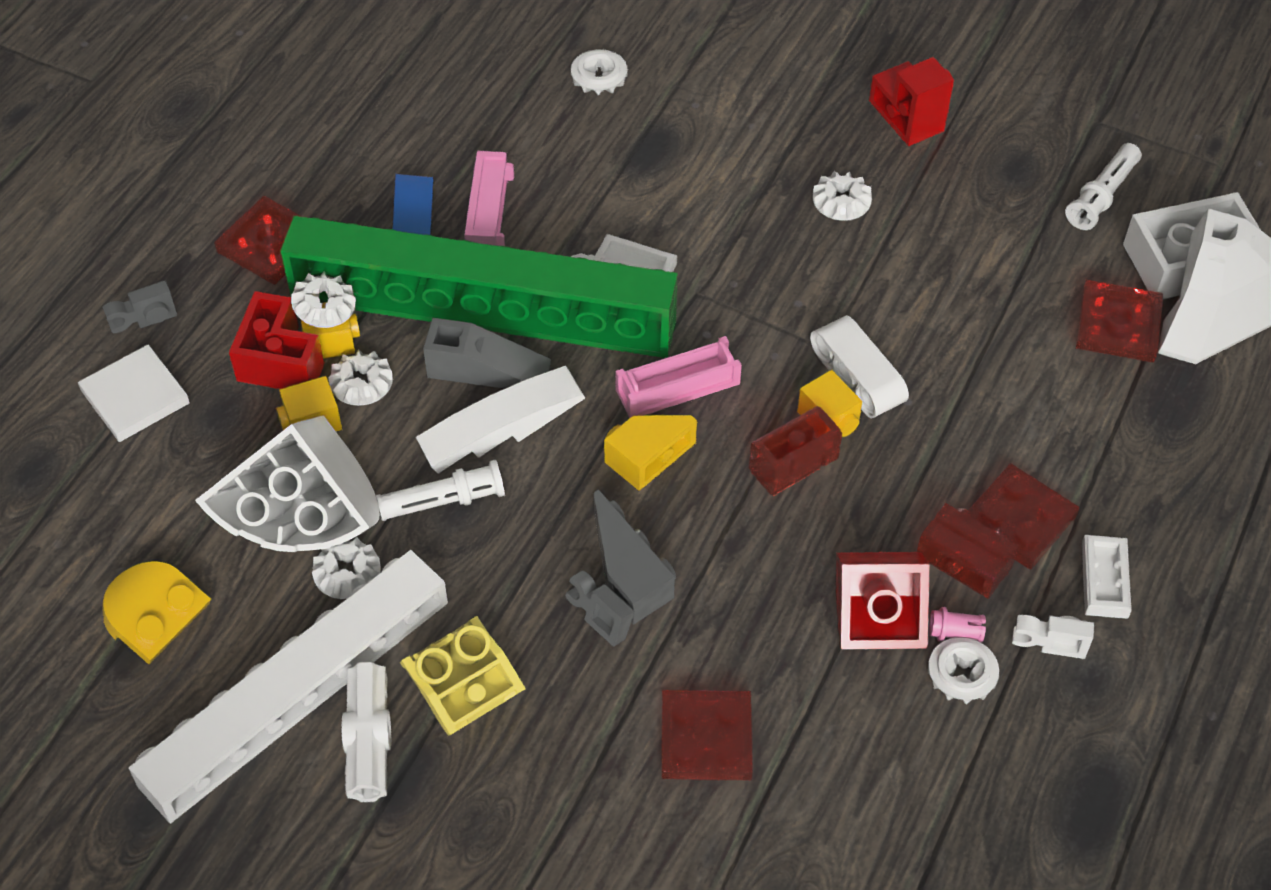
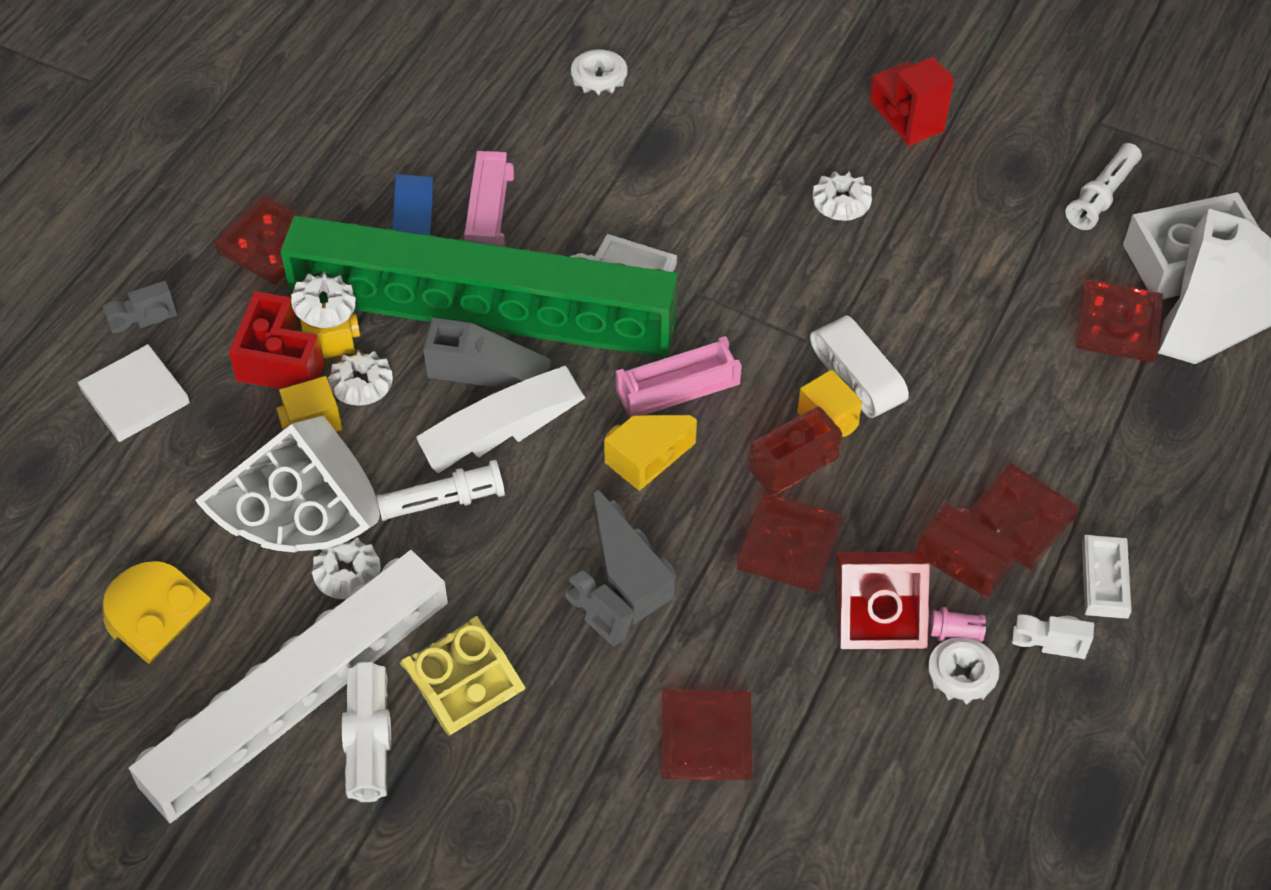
(790, 542): none -> clear red plate

